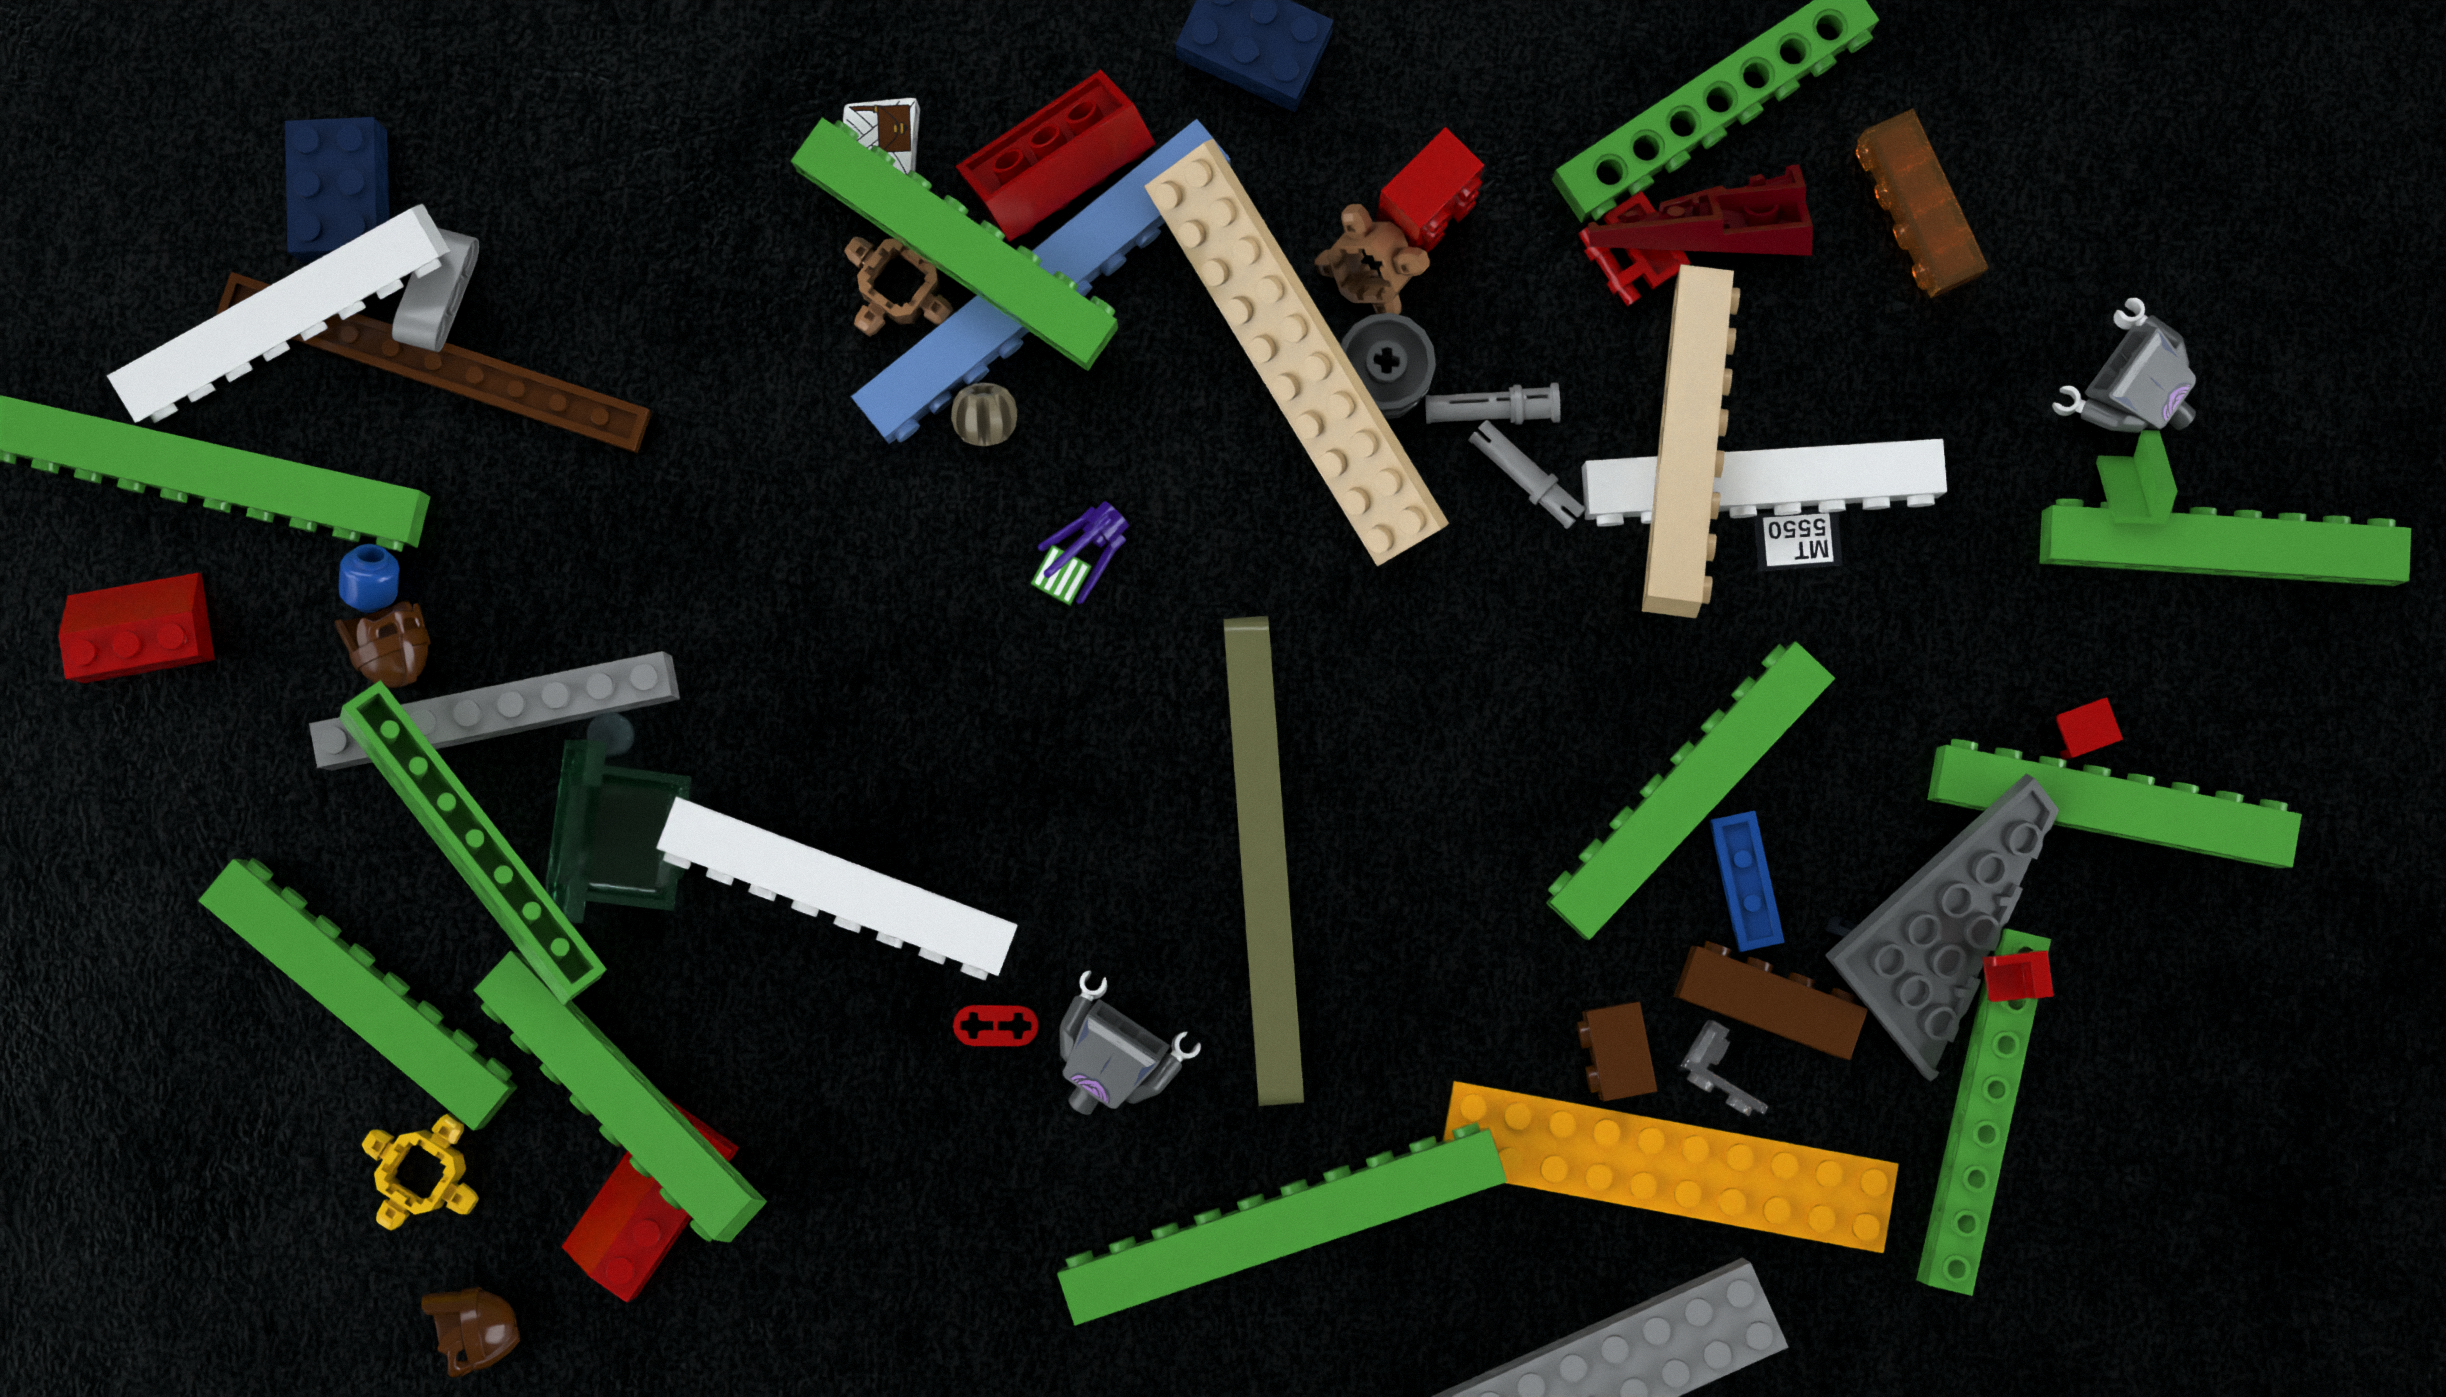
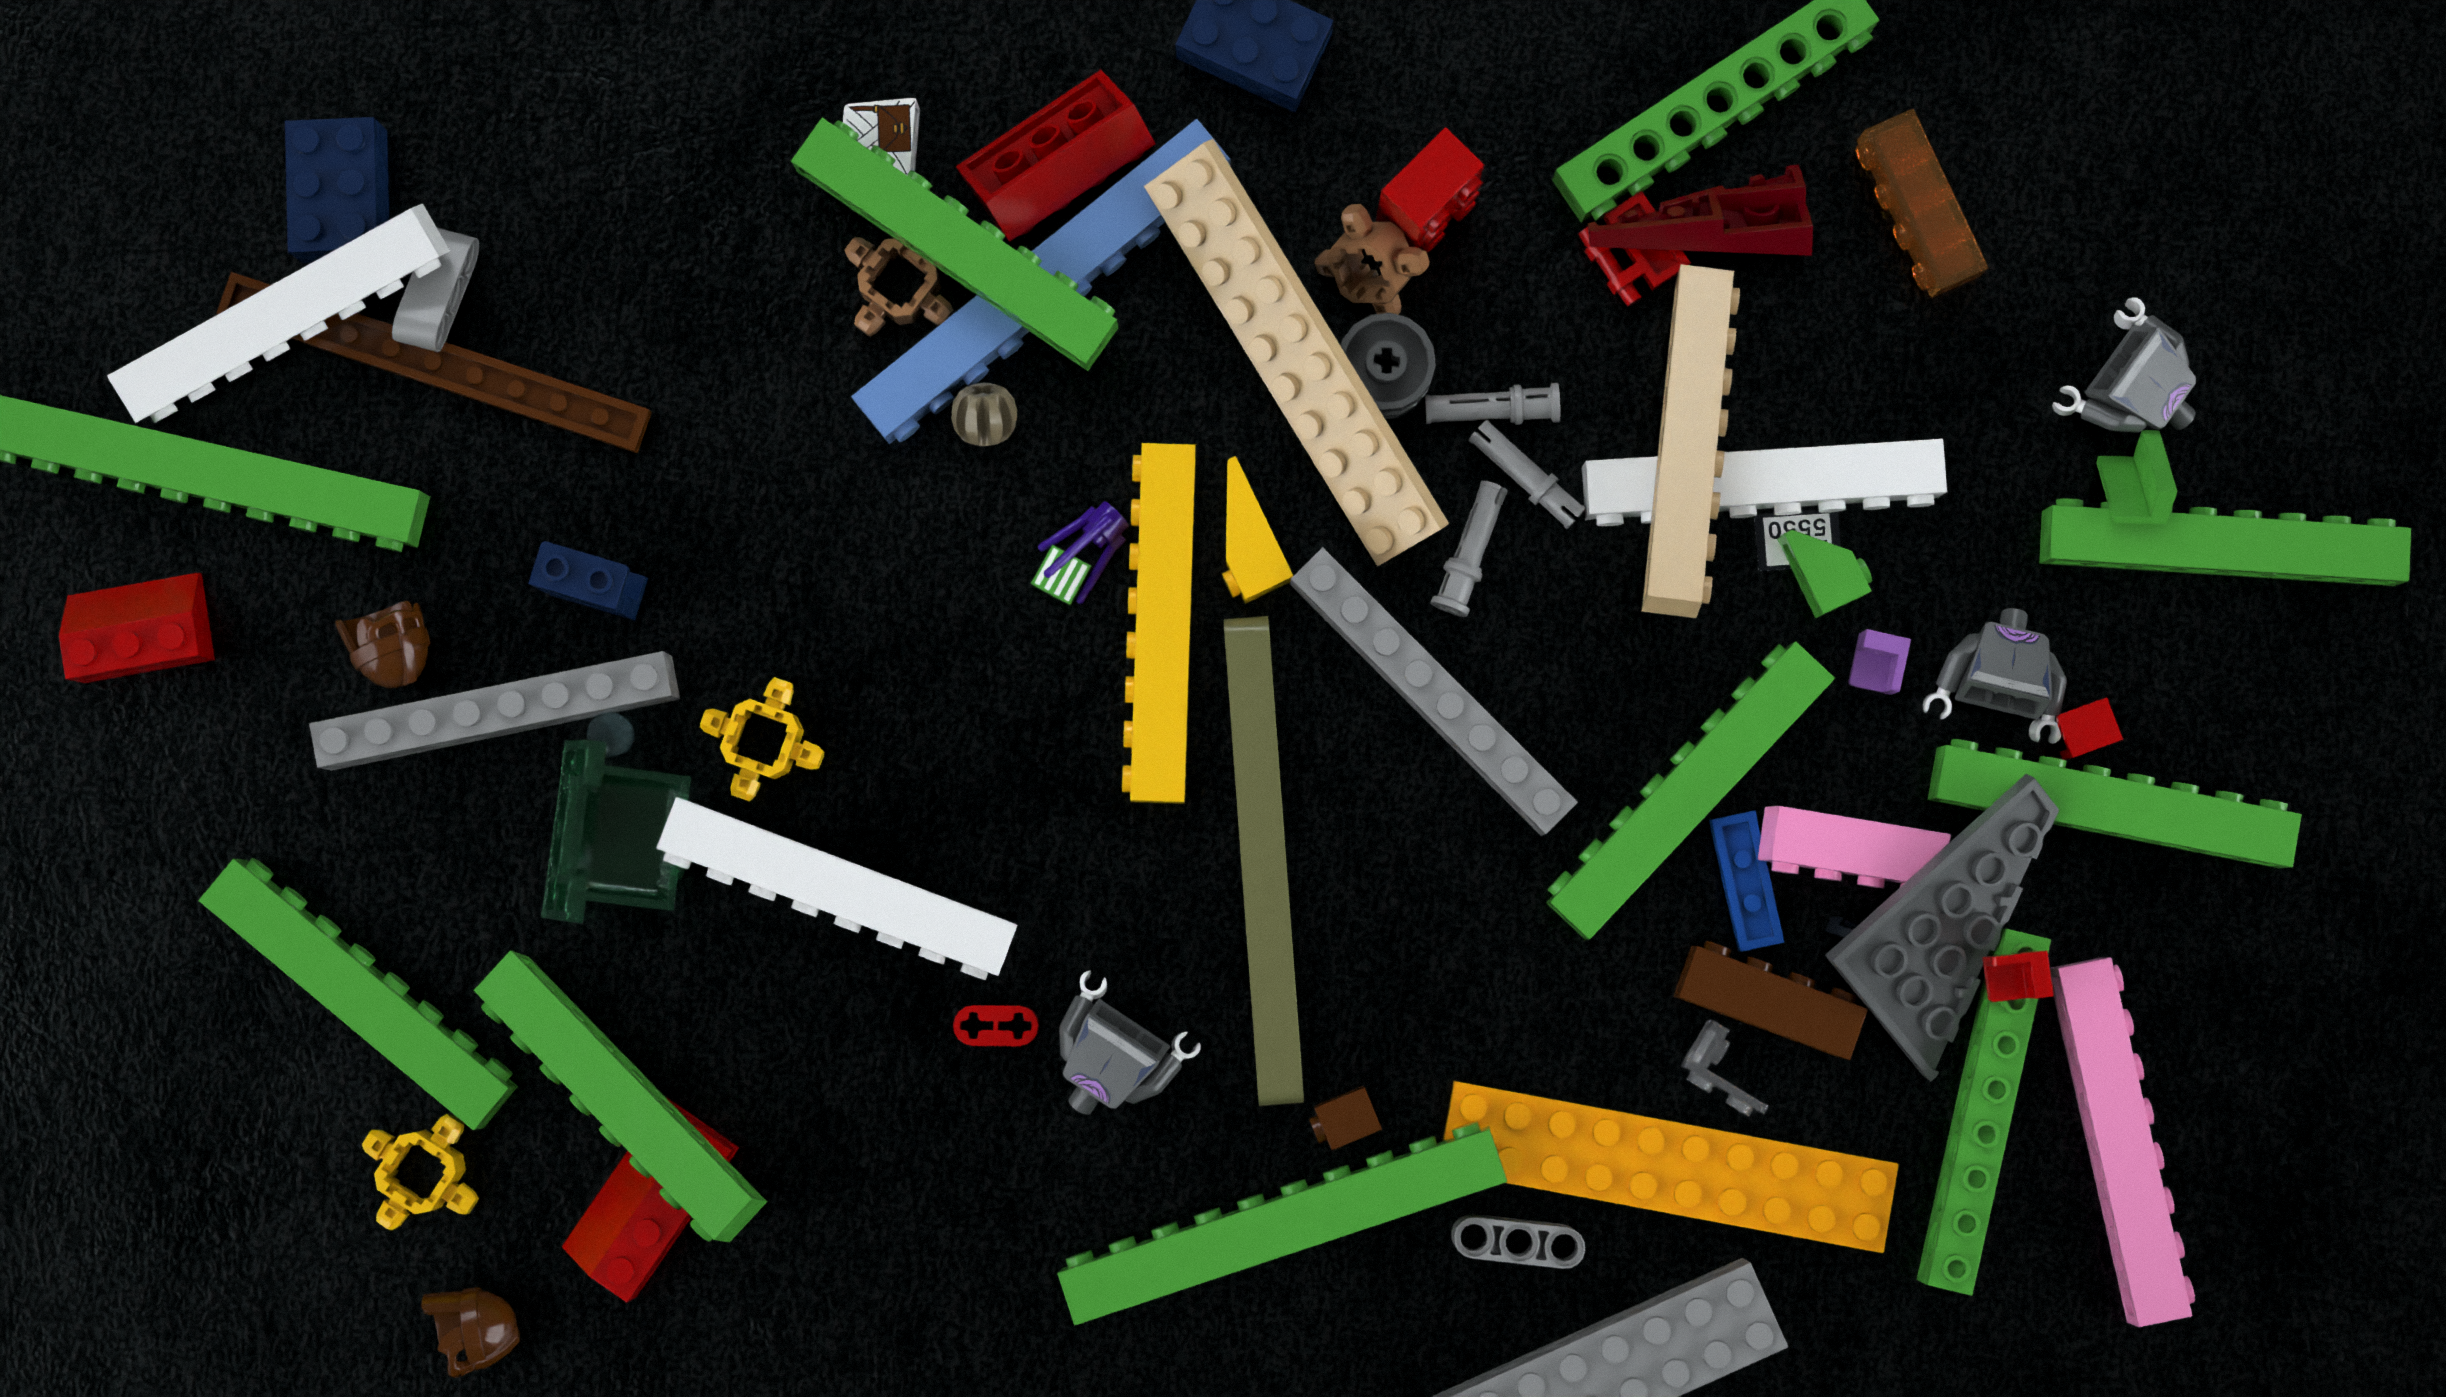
(369, 578): blue head -> none
(471, 842): bright green brick -> none
(587, 580): none -> dark blue panel
(718, 724): none -> yellow piece
(1162, 623): none -> yellow brick
(1251, 548): none -> yellow slope
(1345, 1118): none -> reddish brown brick
(1432, 692): none -> light grey brick
(1464, 568): none -> light grey pin
(1539, 1248): none -> light grey beam
(1617, 1051): reddish brown brick -> none
(1825, 572): none -> bright green slope
(1845, 846): none -> bright pink brick
(1879, 662): none -> medium lavender panel
(2005, 672): none -> dark grey torso
(2121, 1142): none -> bright pink brick

